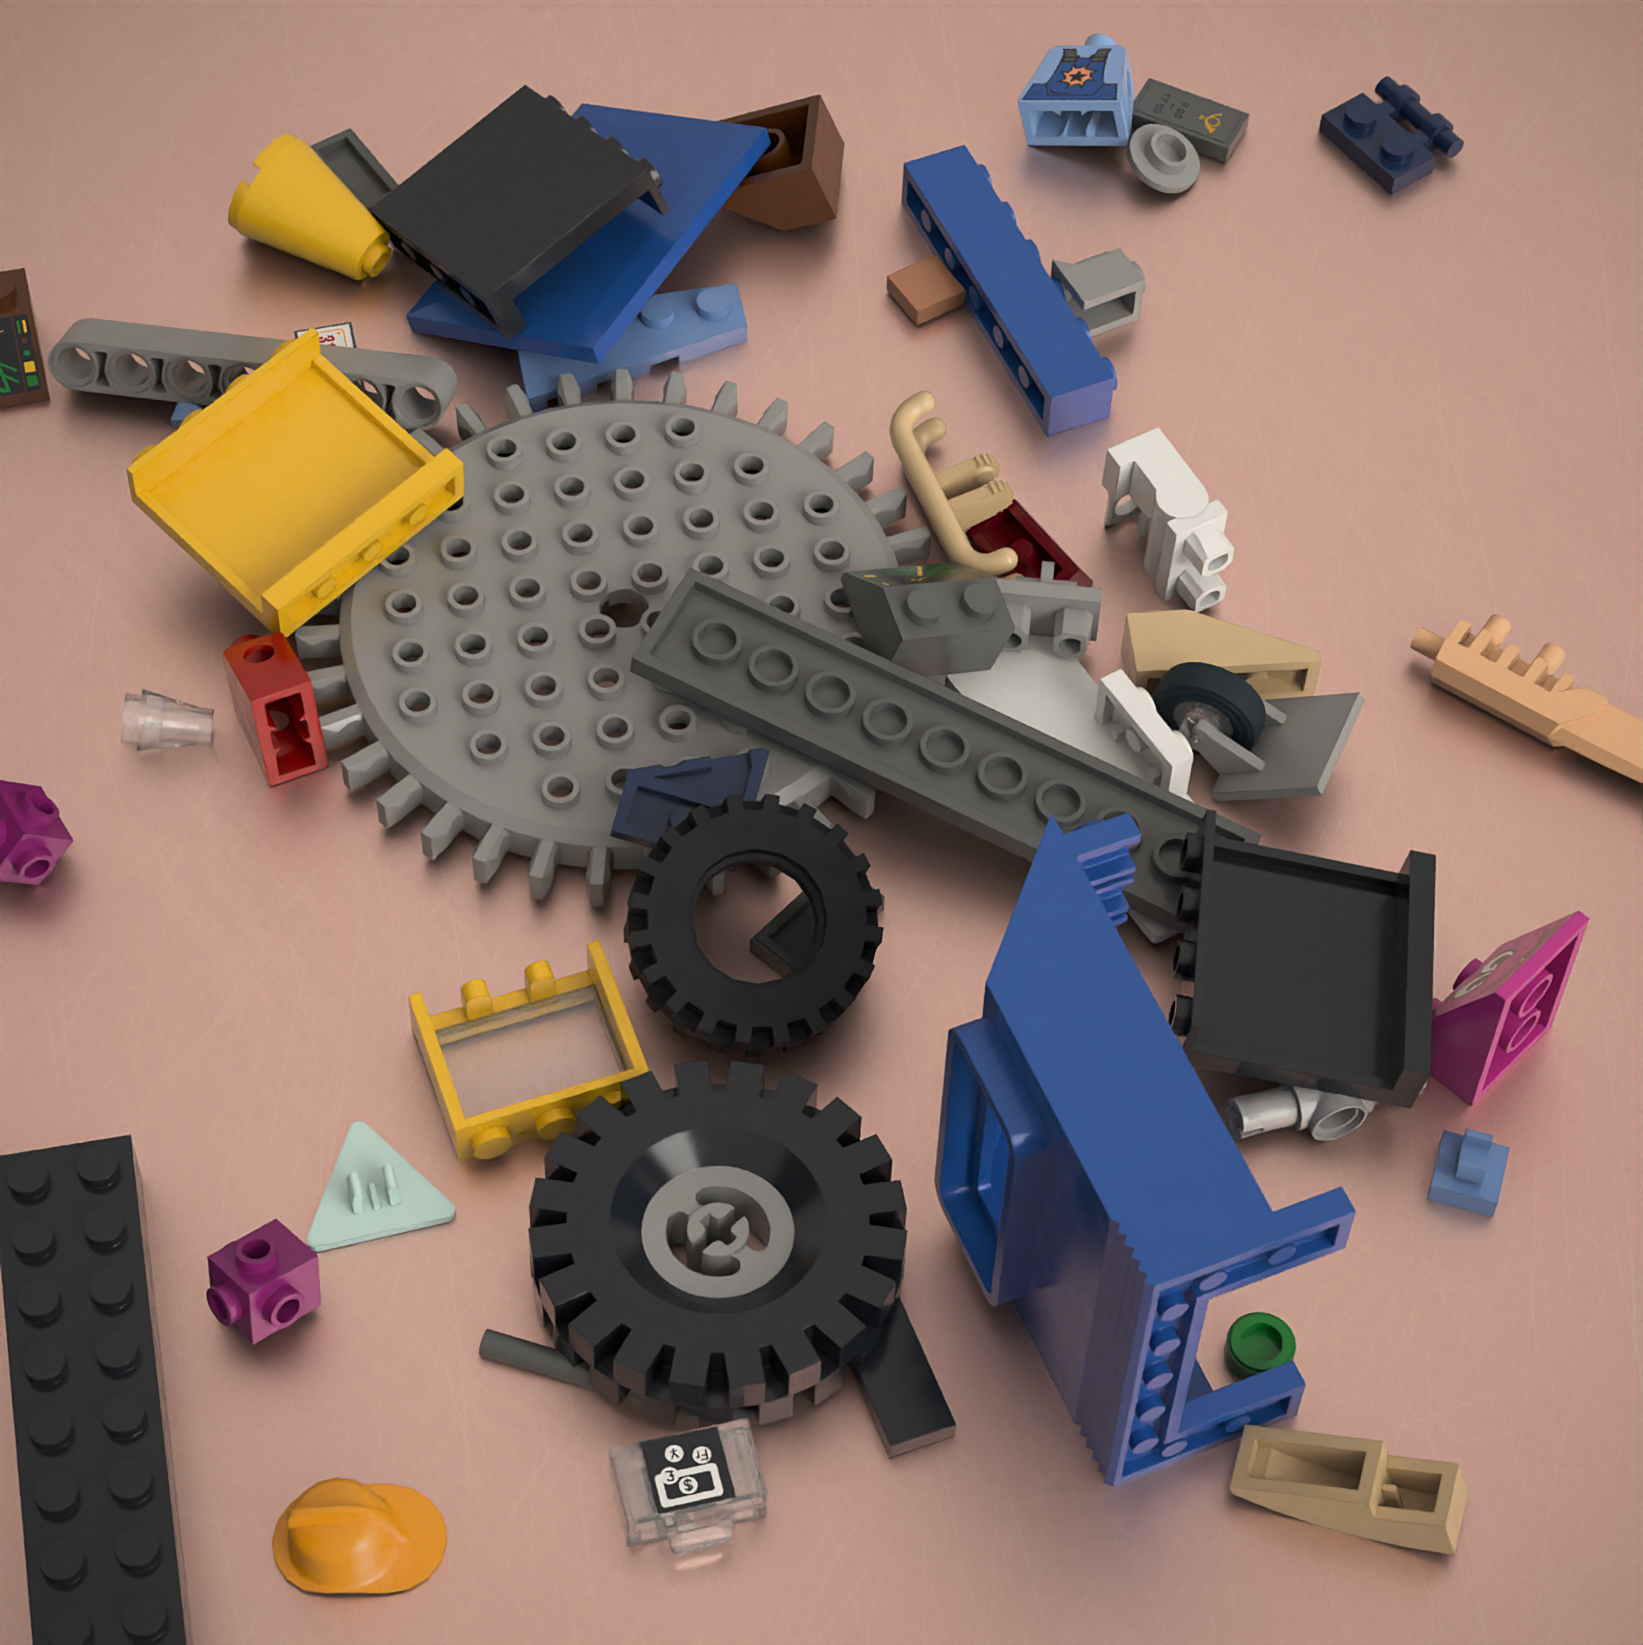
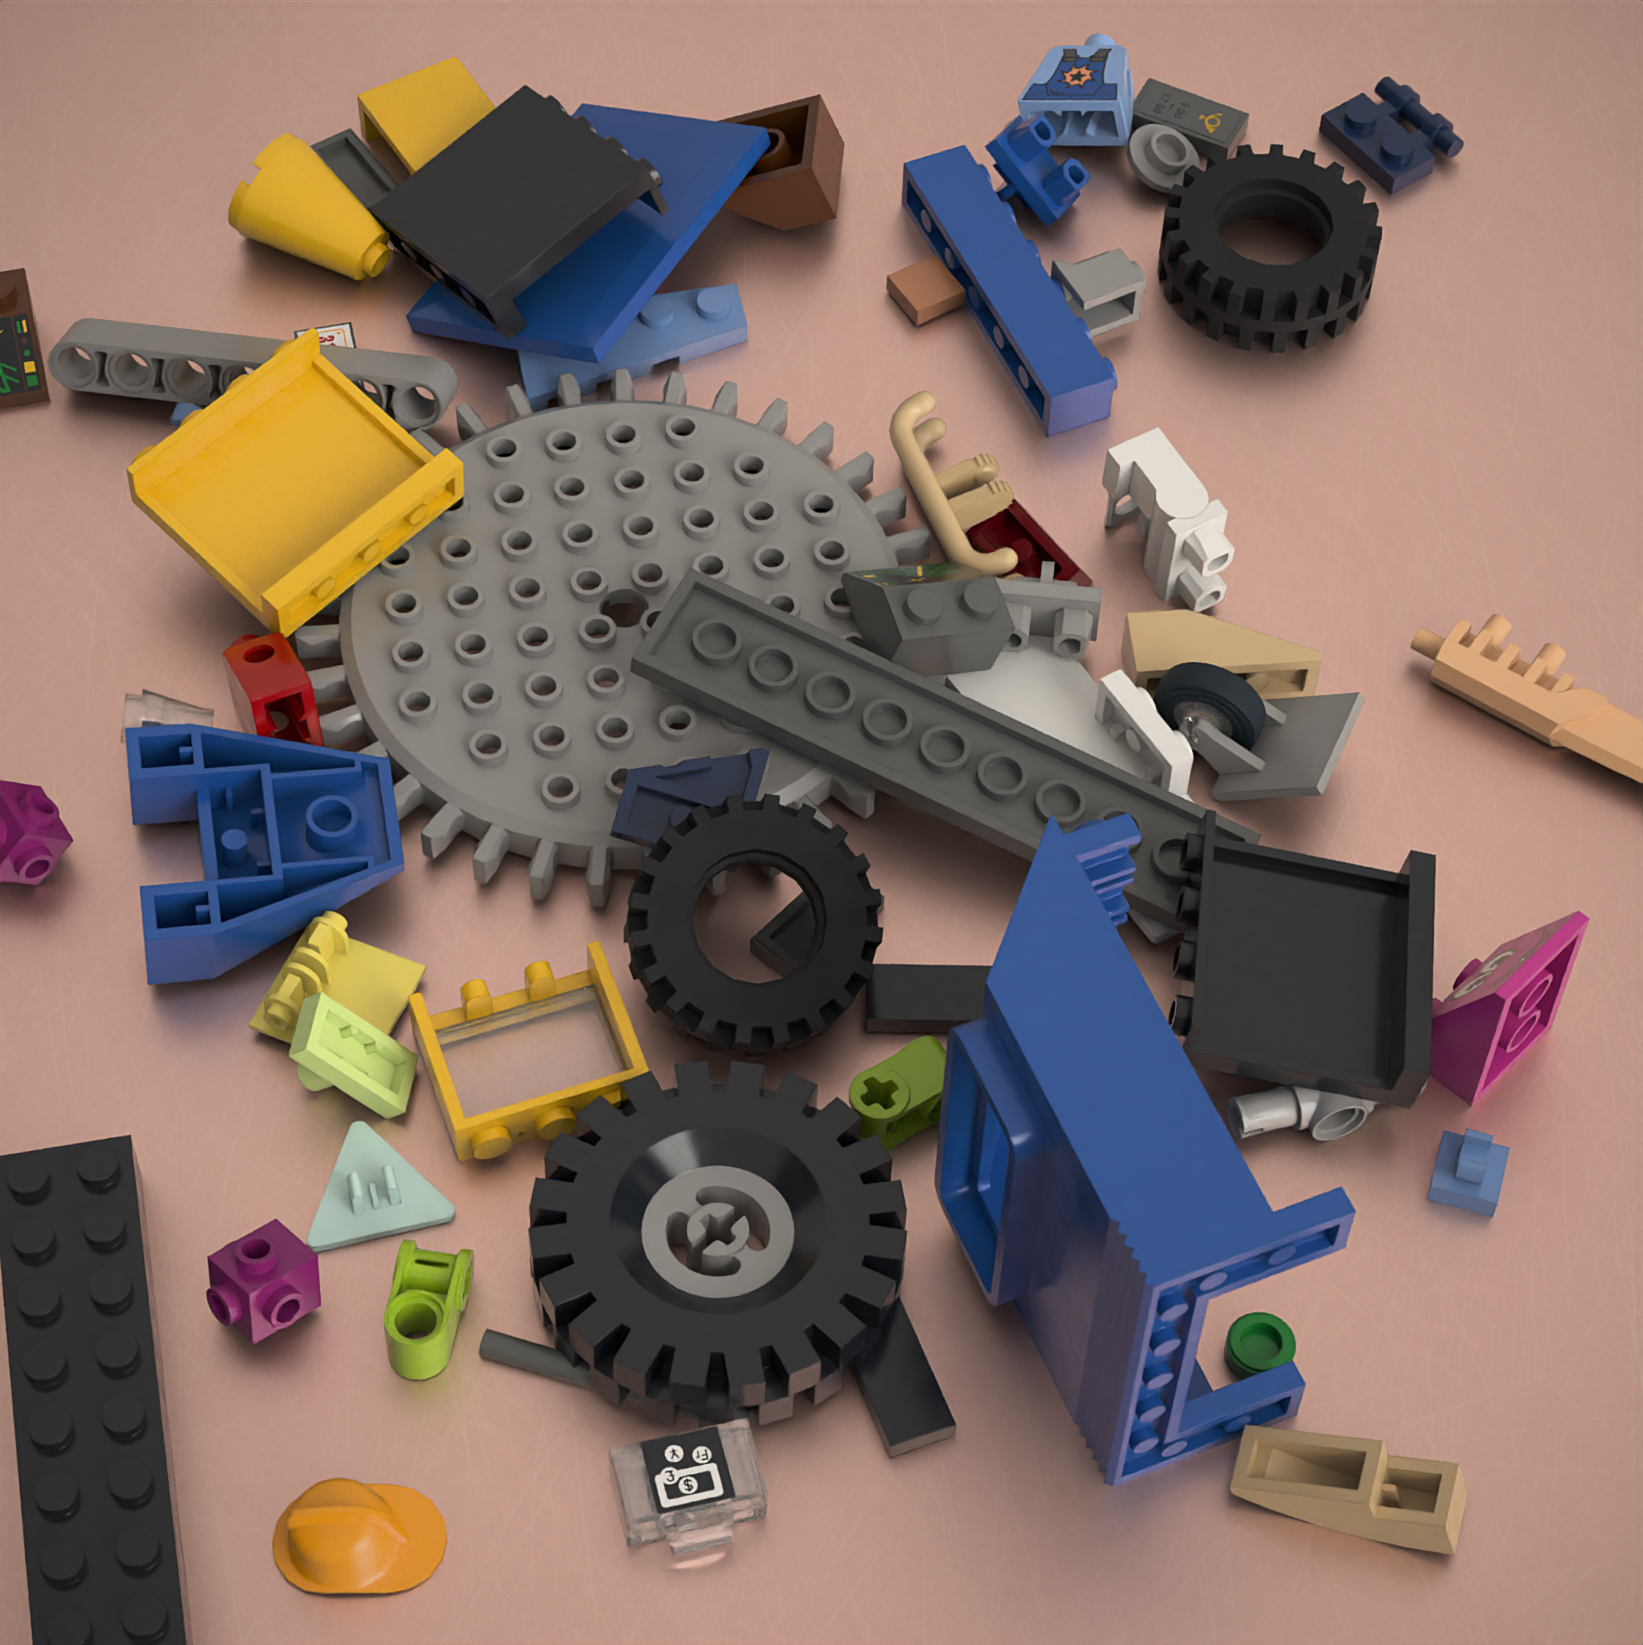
(279, 839): none -> blue wedge
(348, 971): none -> light yellow hinge
(353, 1055): none -> yellowish green tile
(423, 111): none -> yellow panel
(428, 1297): none -> lime piece
(901, 1092): none -> lime piece
(924, 997): none -> black tile
(1032, 171): none -> blue hips
(1259, 298): none -> black tyre

